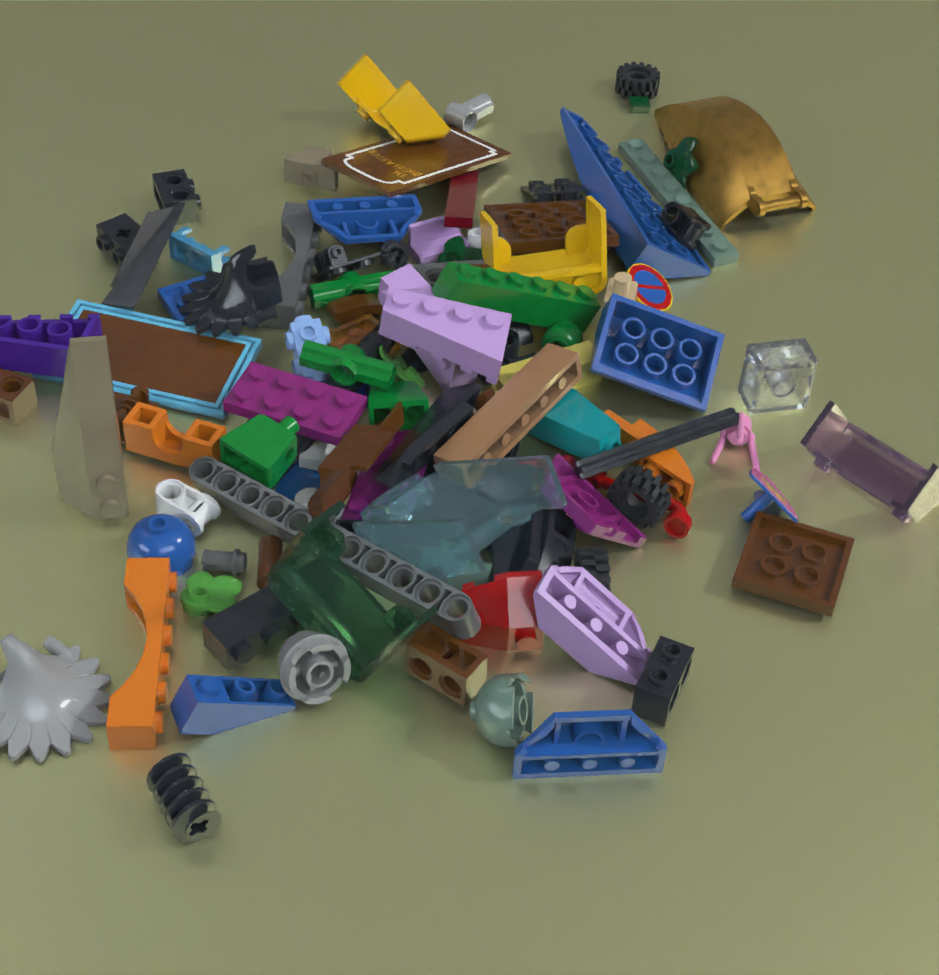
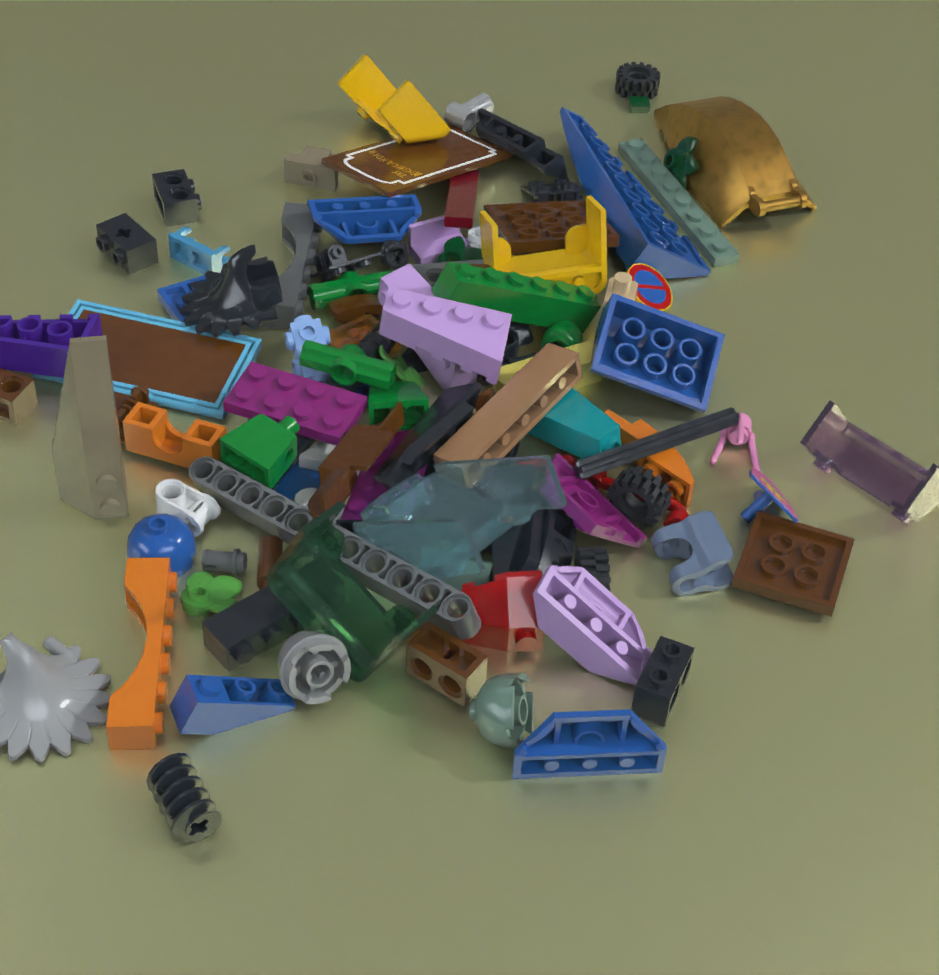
(142, 257): black wedge -> none
(520, 143): none -> black wedge
(684, 223): black piece -> none
(706, 554): none -> sand blue piece
(777, 375): clear brick -> none

